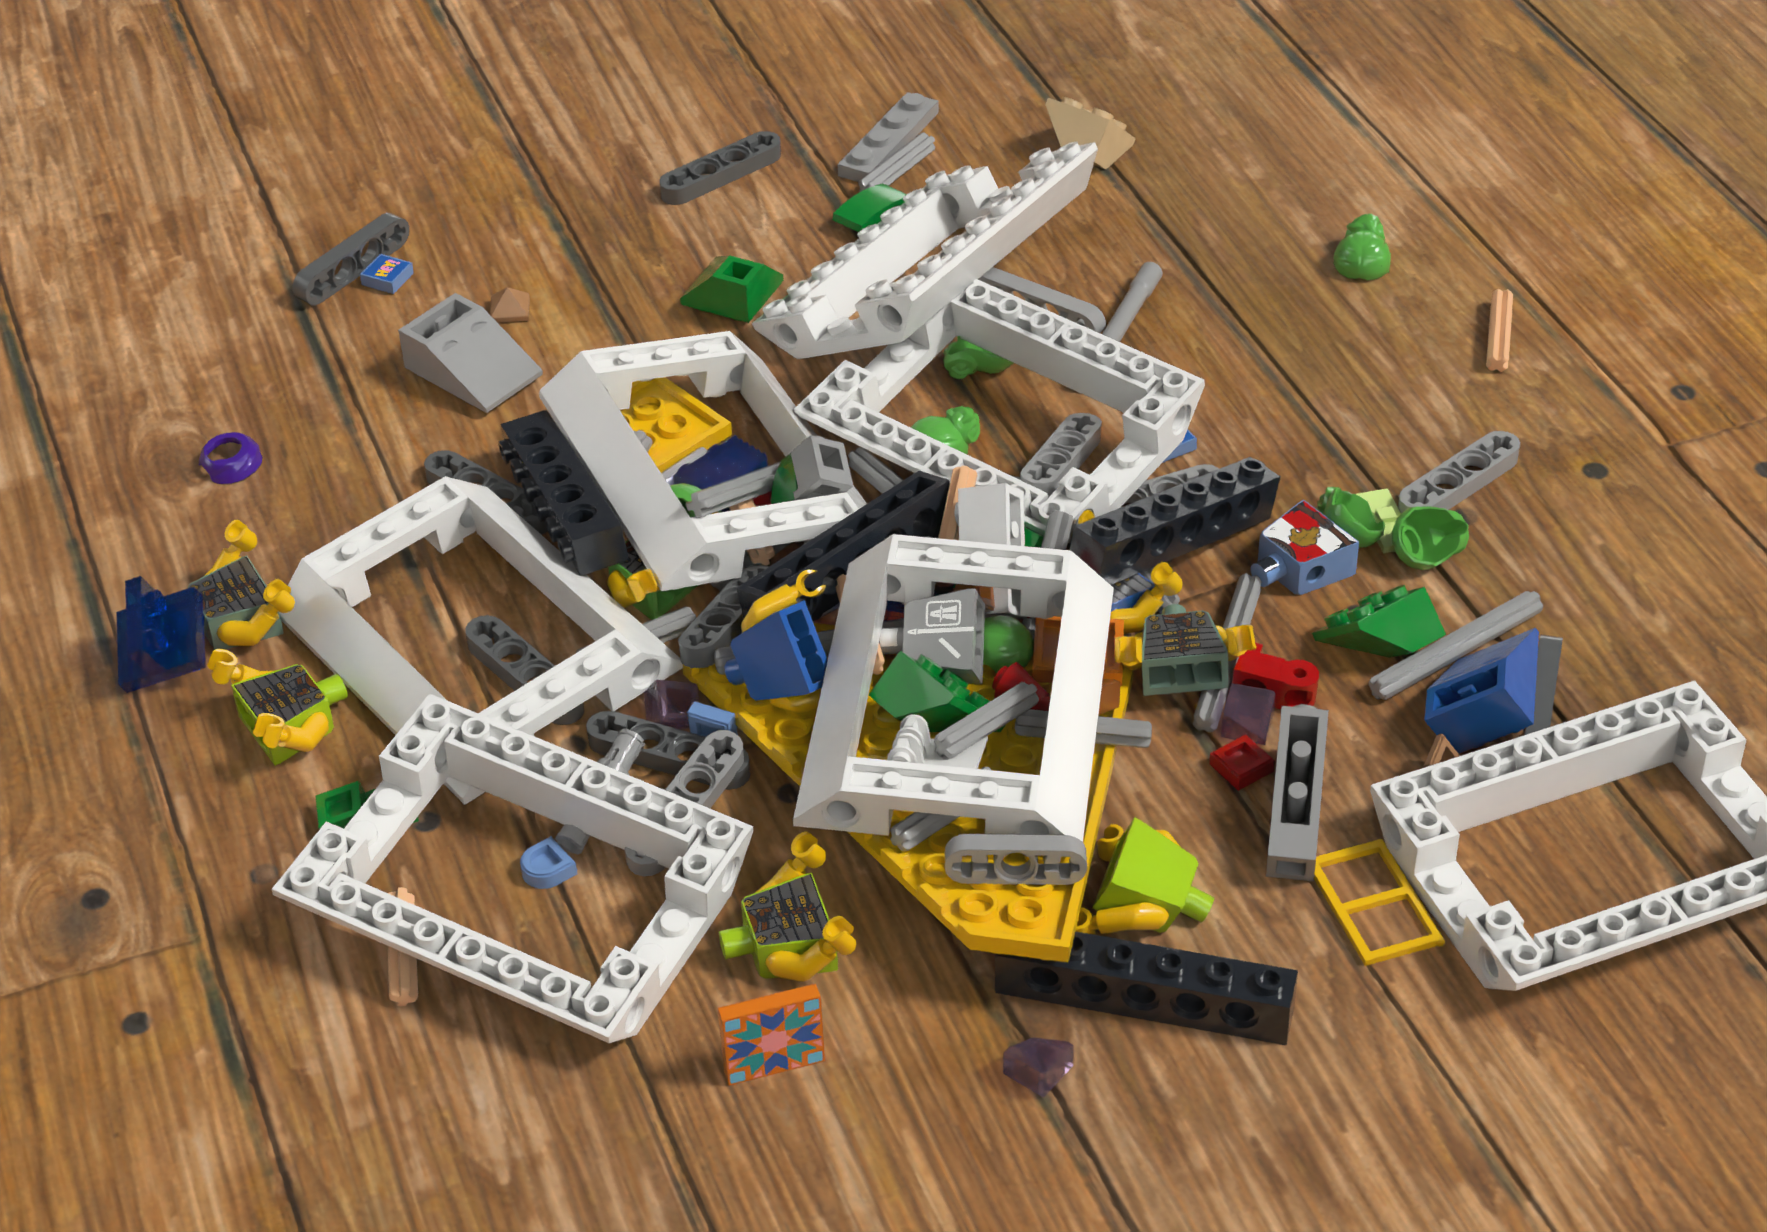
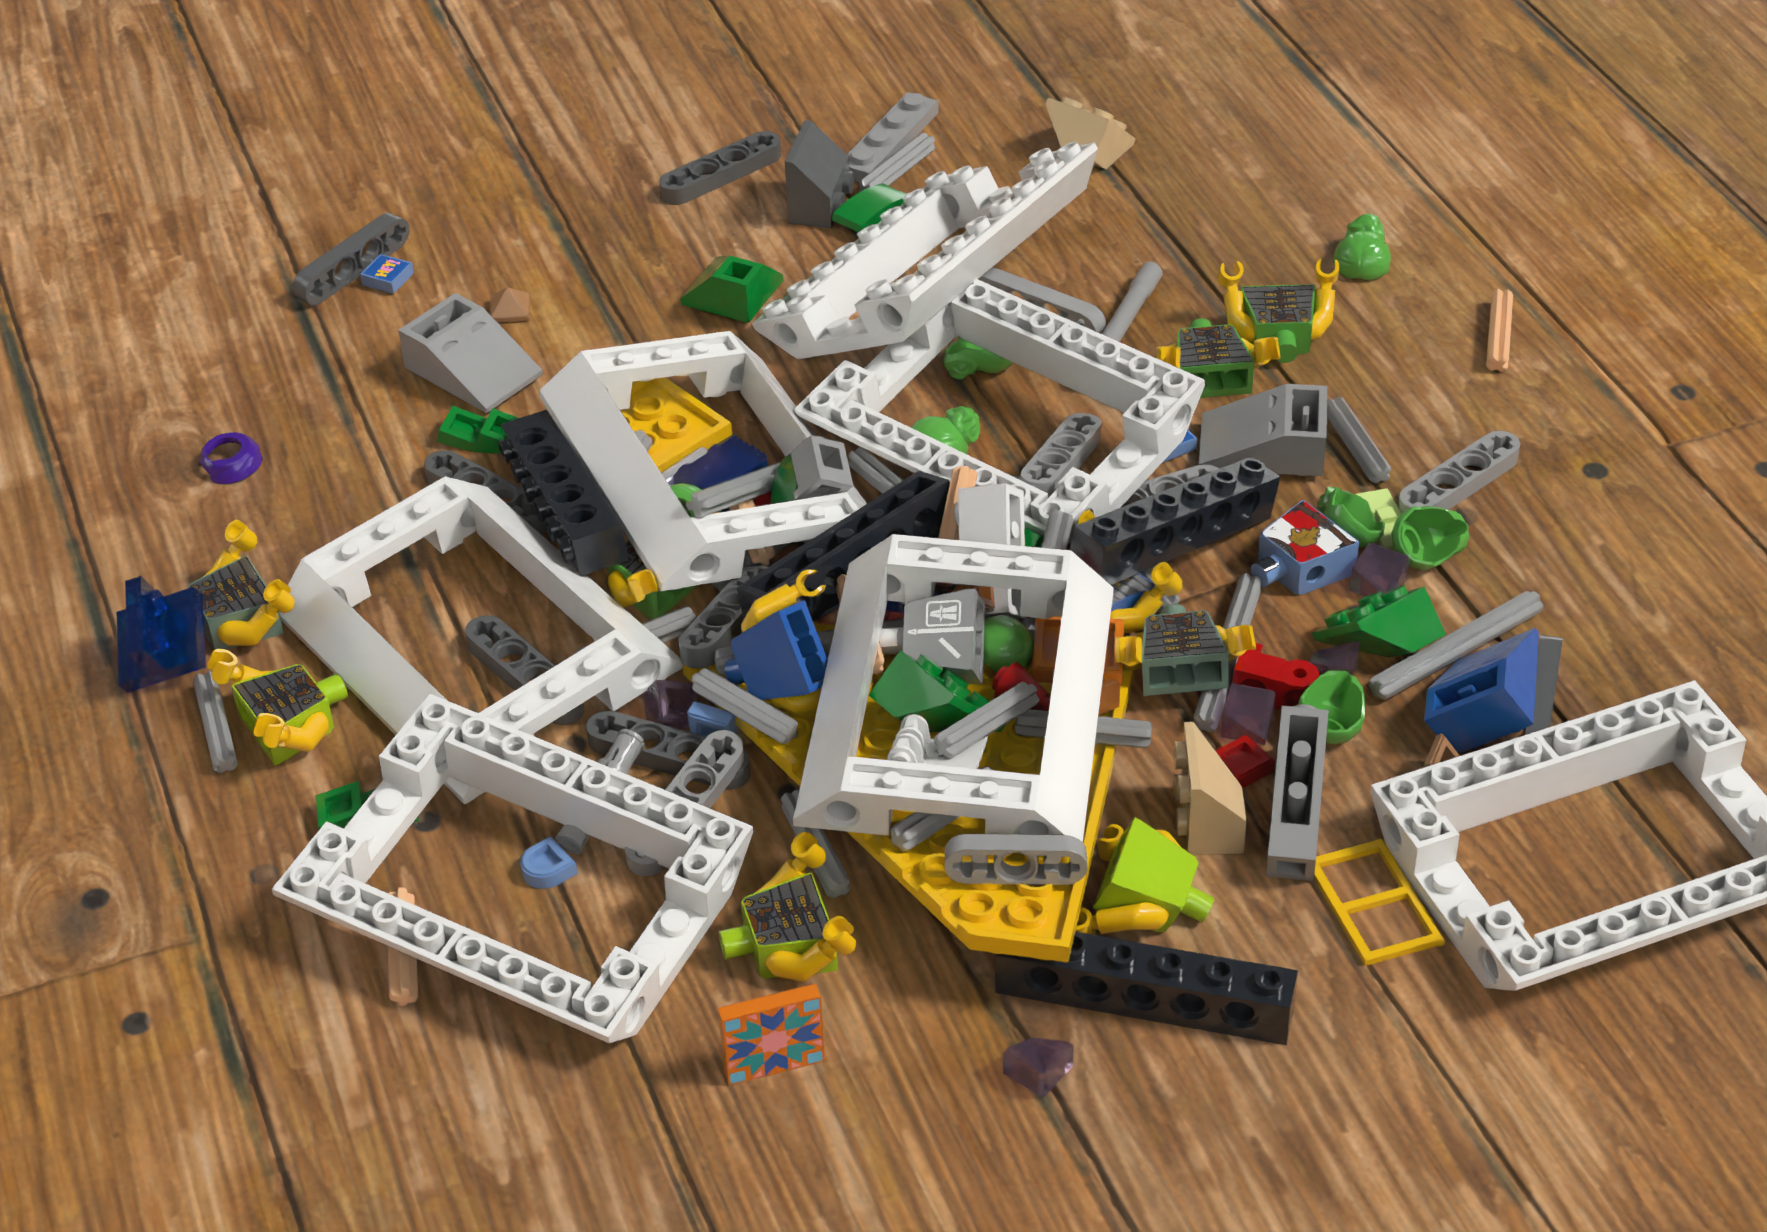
(215, 723): none -> light grey axle
(472, 431): none -> green slope
(745, 706): none -> light grey axle
(816, 178): none -> dark grey slope
(831, 873): none -> light grey axle
(1210, 797): none -> tan slope
(1219, 357): none -> torso
(1275, 426): none -> light grey slope
(1281, 311): none -> torso
(1337, 658): none -> slope
(1343, 698): none -> bright green hair
(1357, 440): none -> light grey axle
(1378, 570): none -> clear purple slope

